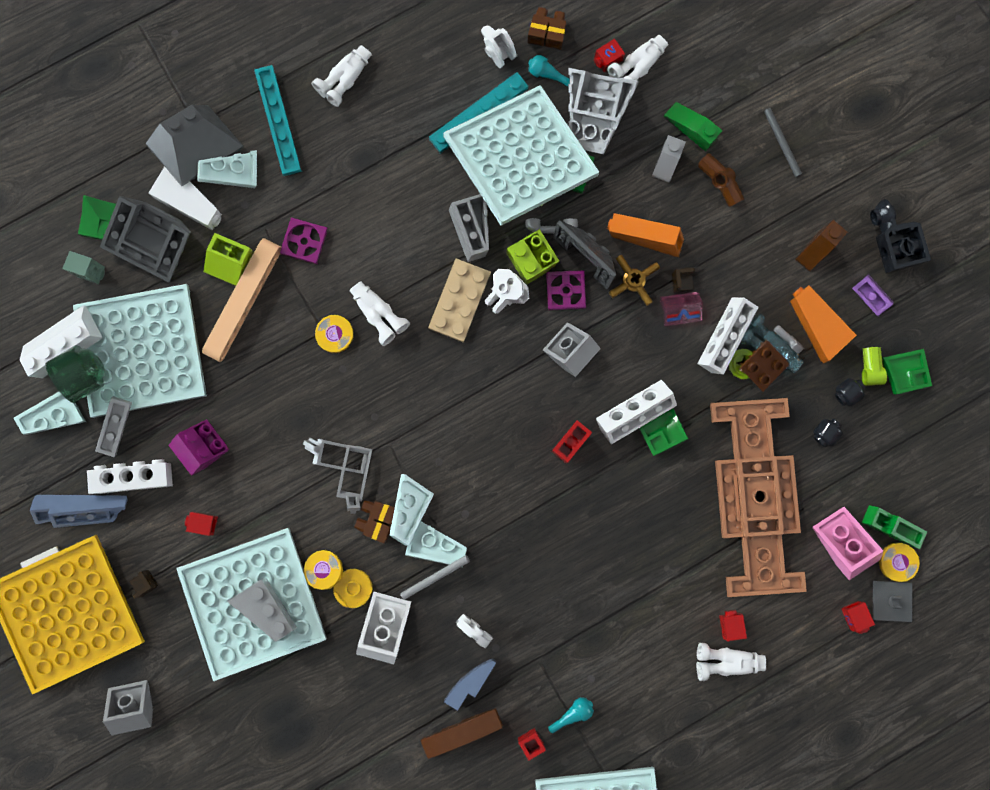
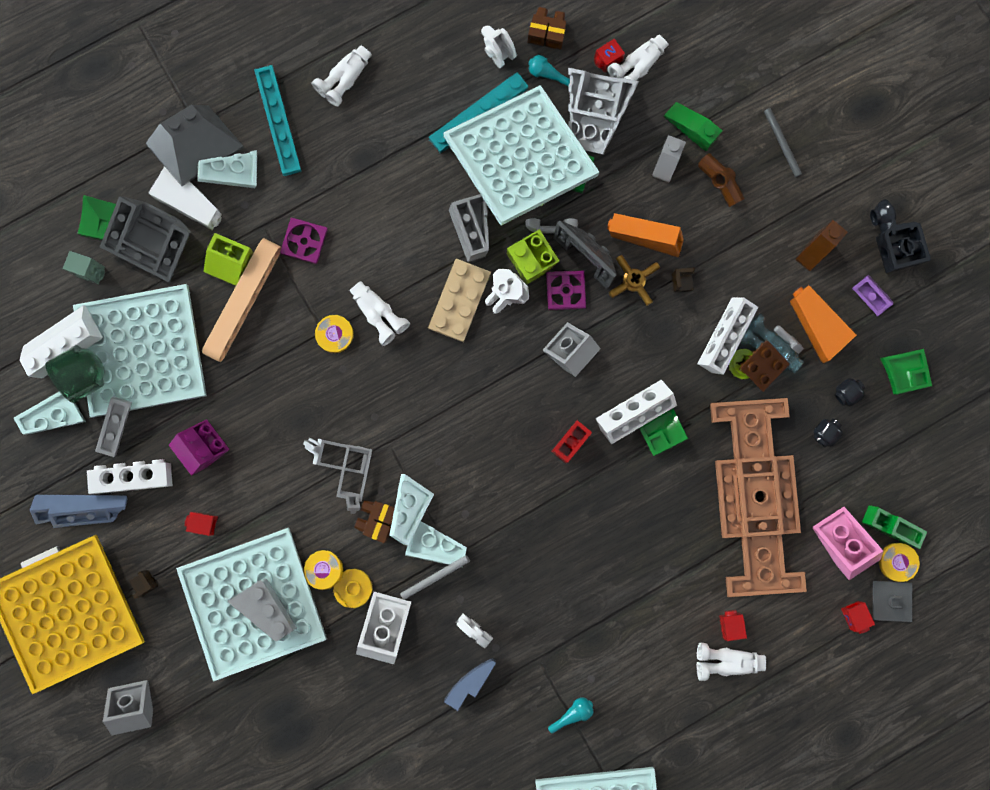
(461, 733): reddish brown slope -> none
(531, 744): red brick -> none
(682, 308): clear pink panel -> none
(873, 369): lime piece -> none

